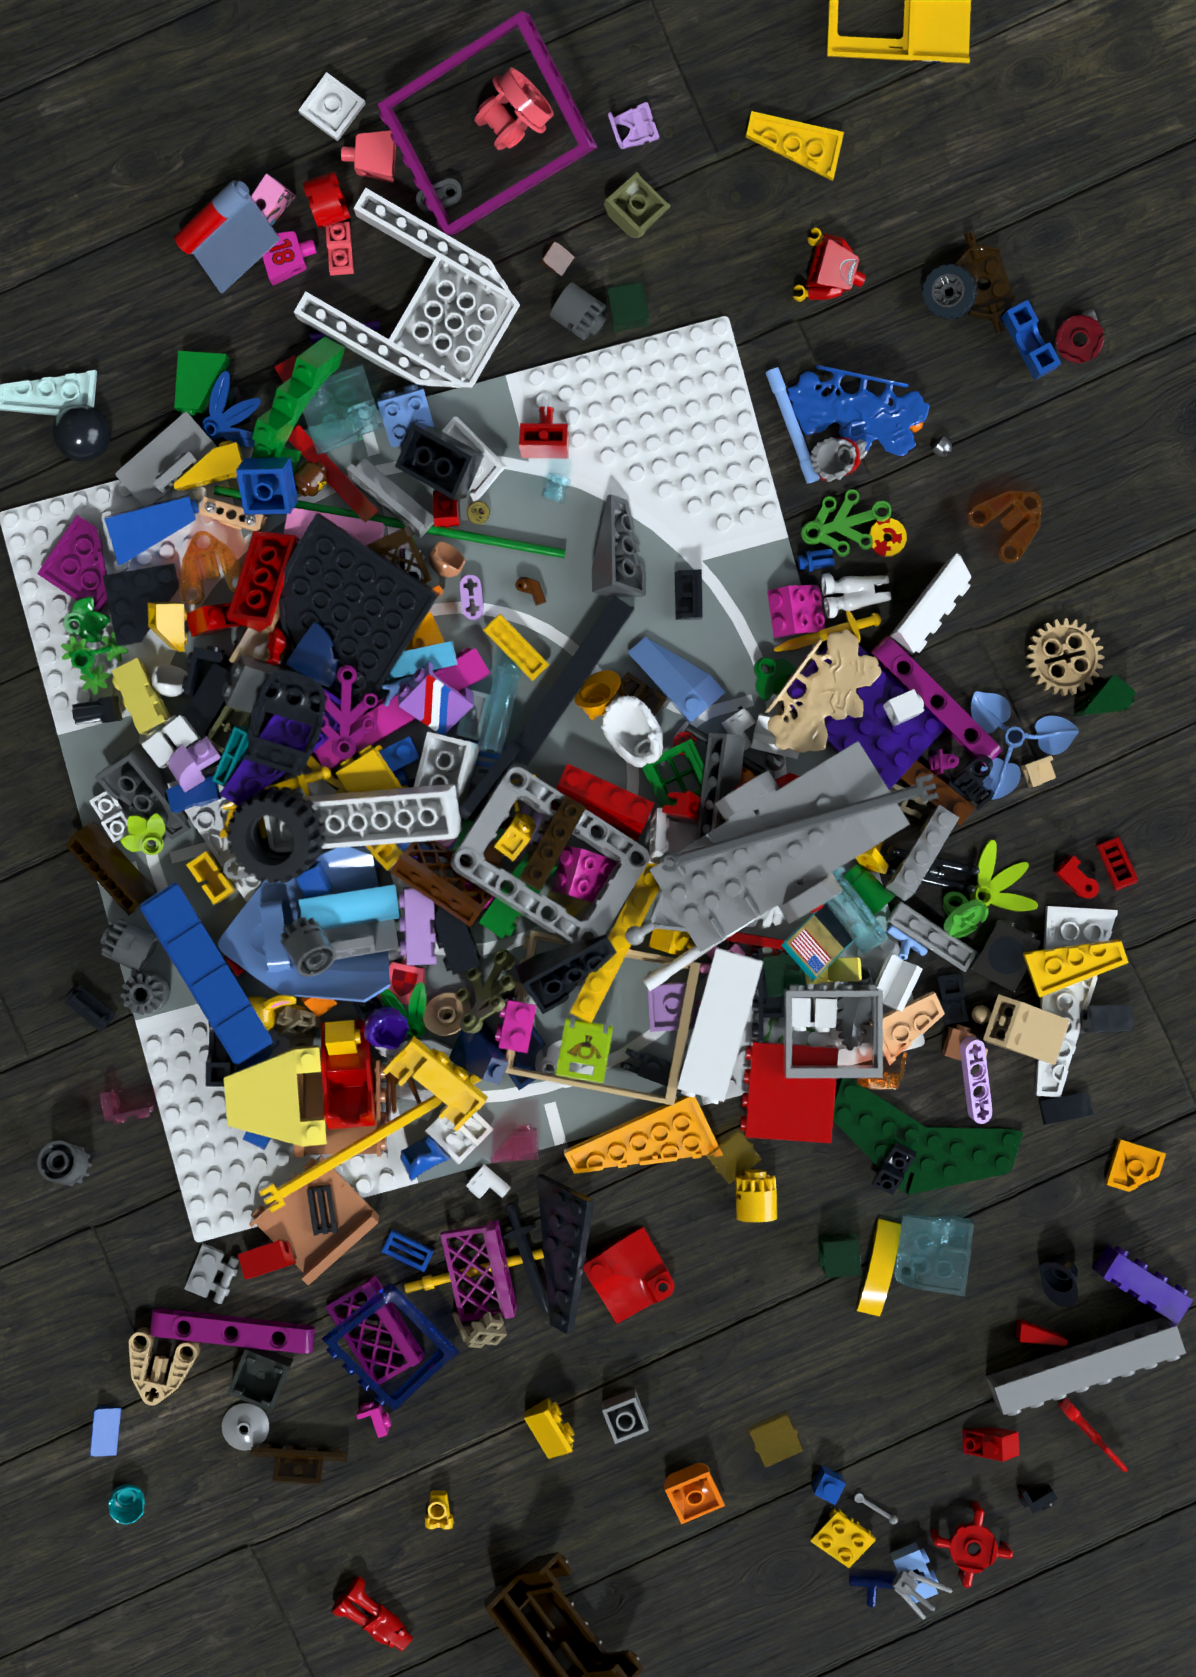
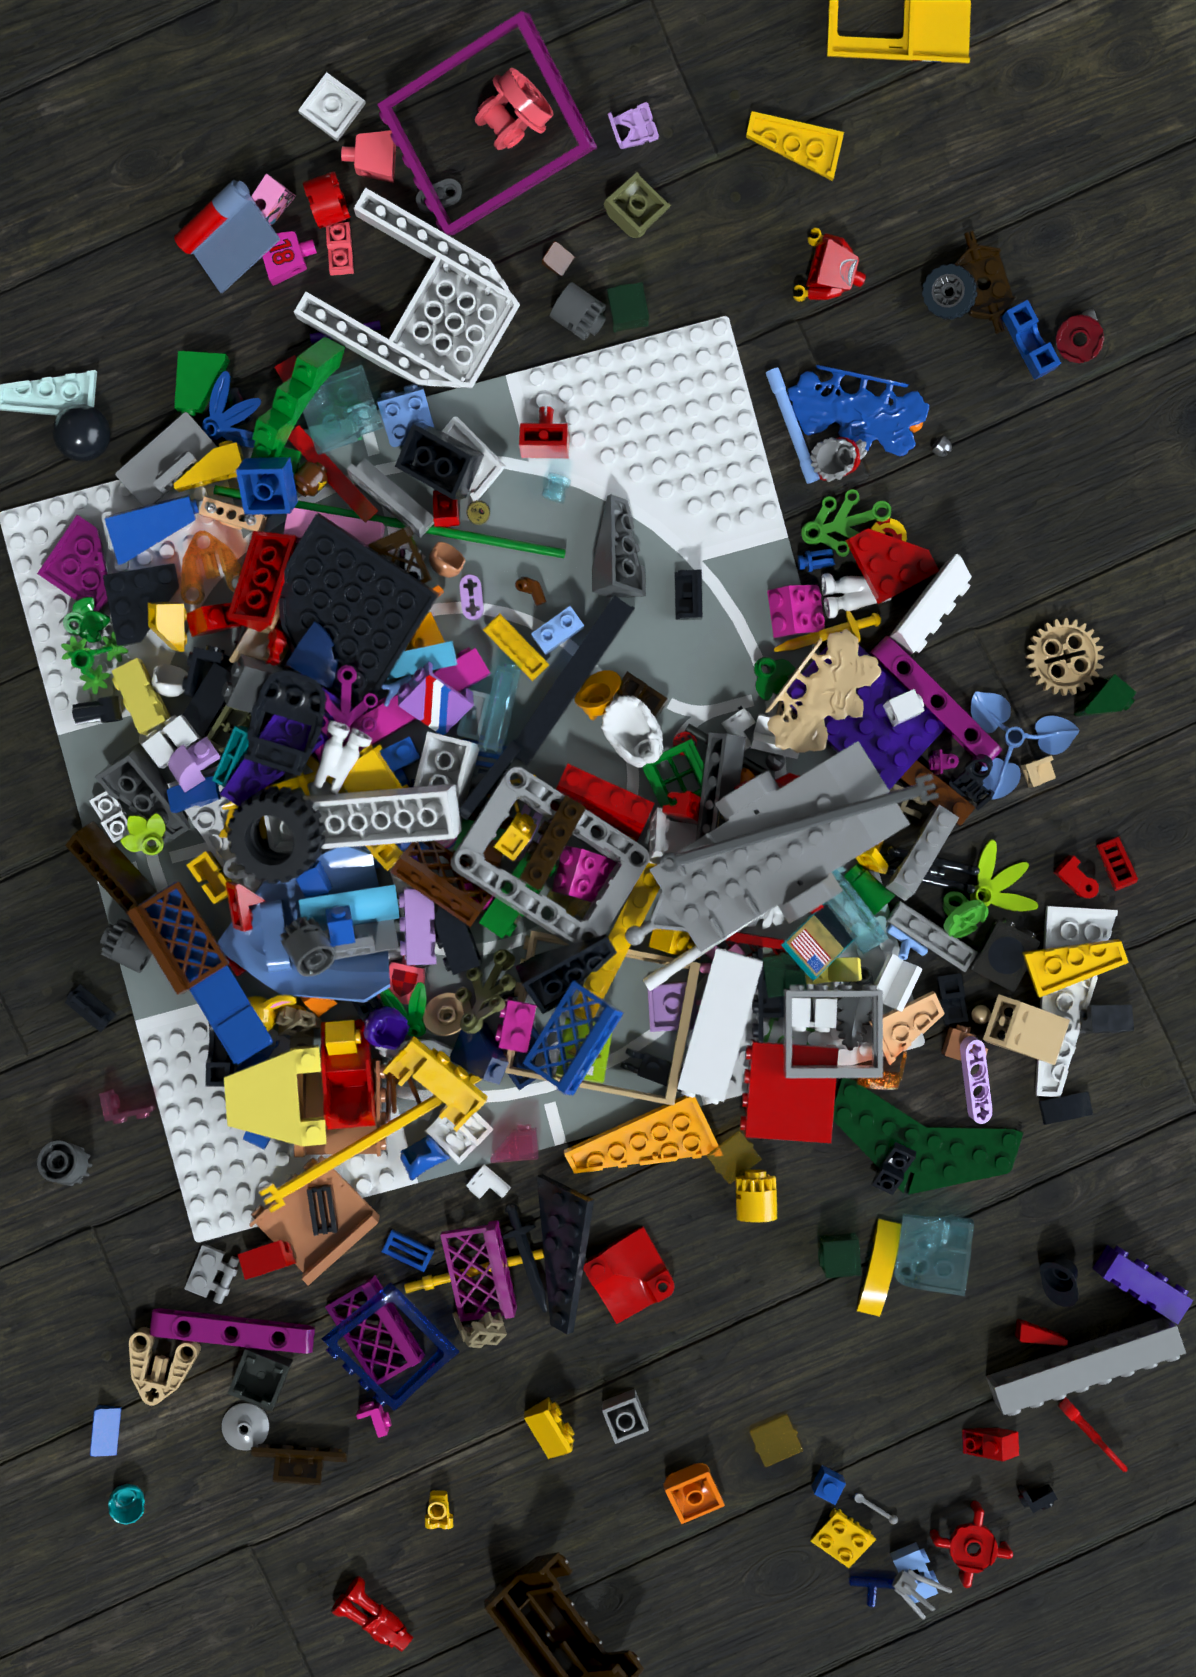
(157, 992): dark grey gear -> none
(159, 948): none -> reddish brown fence
(239, 902): none -> red slope
(339, 760): none -> white piece
(340, 925): none -> blue brick
(557, 630): none -> light blue brick
(590, 1047): none -> blue fence
(680, 681): medium blue wedge -> none
(890, 563): none -> red plate
(1023, 536): clear orange connector -> none
(1133, 1165): light orange plate -> none

